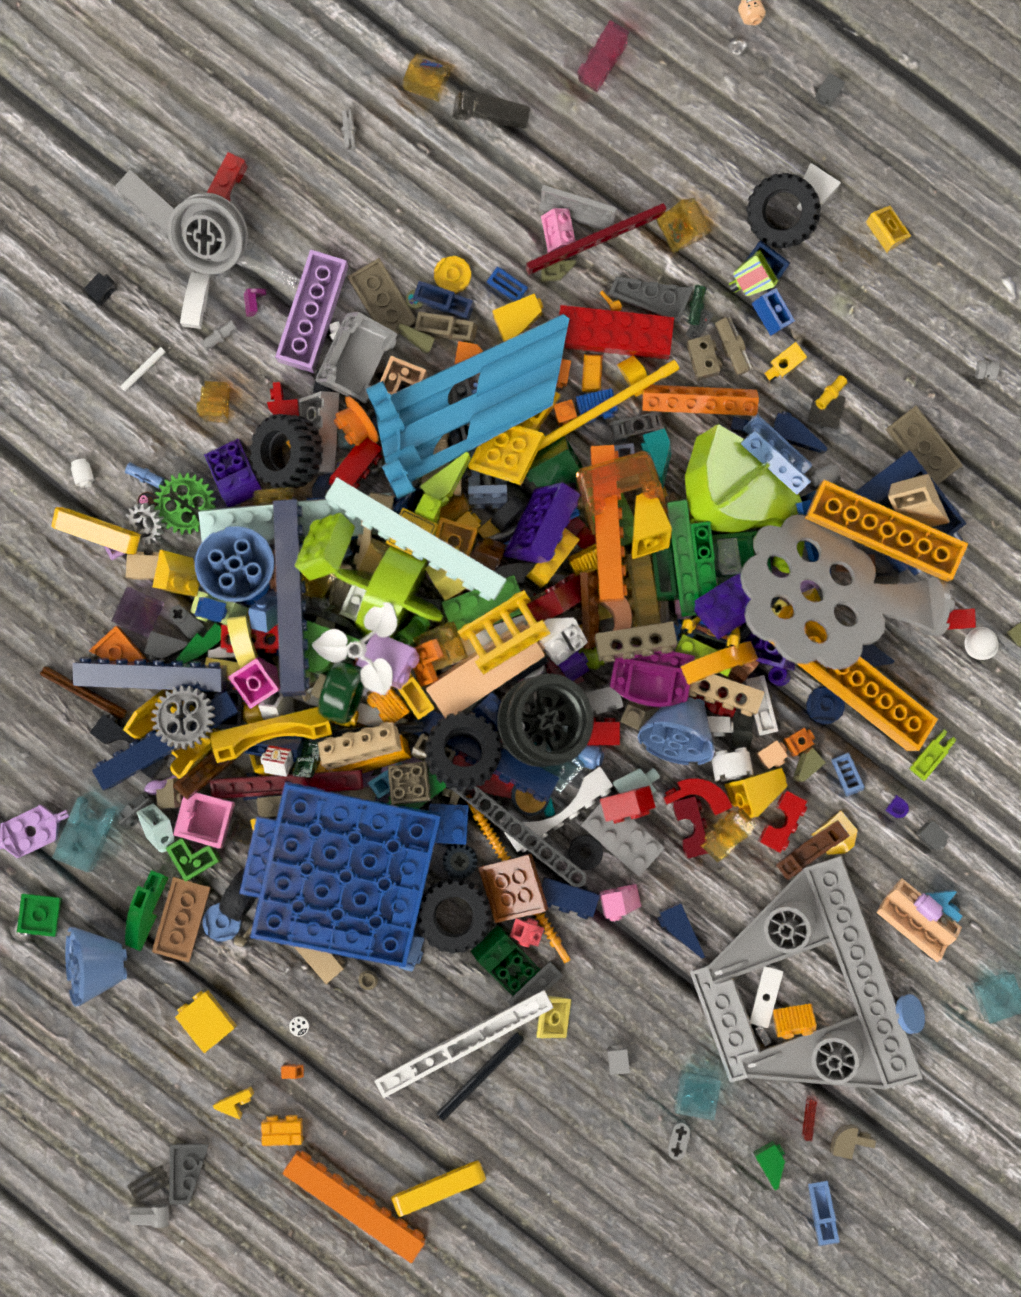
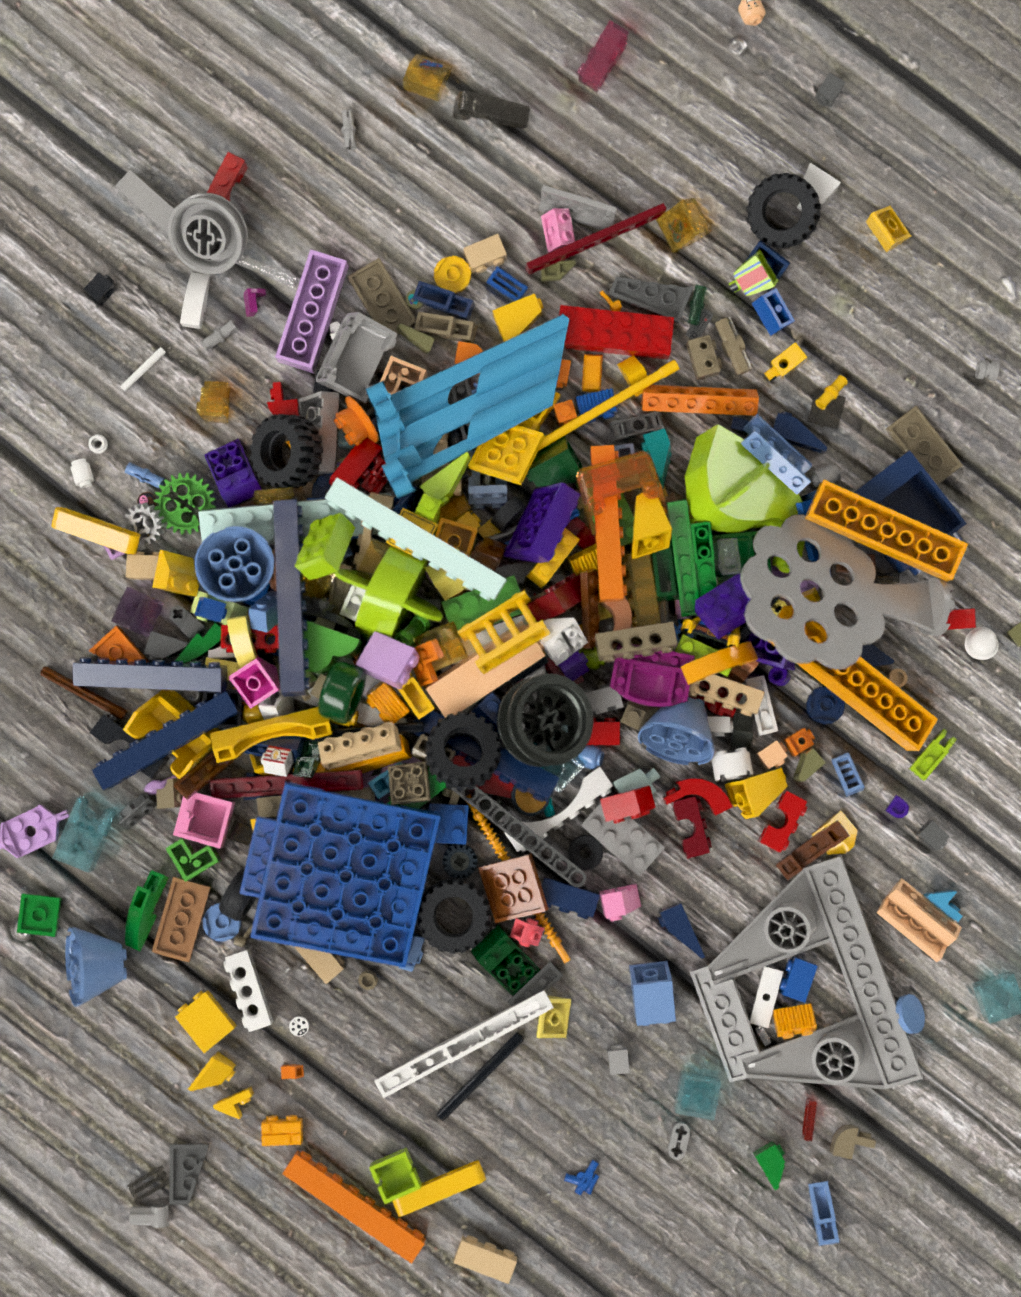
(92, 444): none -> white plate
(159, 834): light aqua torso -> none
(200, 715): light grey gear -> none
(214, 1073): none -> yellow slope
(245, 960): none -> white brick
(334, 648): white plant -> none
(376, 478): none -> red hips
(396, 1175): none -> lime piece
(485, 254): none -> tan brick
(485, 1259): none -> tan brick
(584, 1180): none -> blue piece
(652, 993): none -> medium blue slope
(728, 834): clear yellow brick -> none
(798, 979): none -> blue brick
(898, 677): none -> tan tile
(918, 501): tan slope -> none
(928, 907): lavender brick -> none

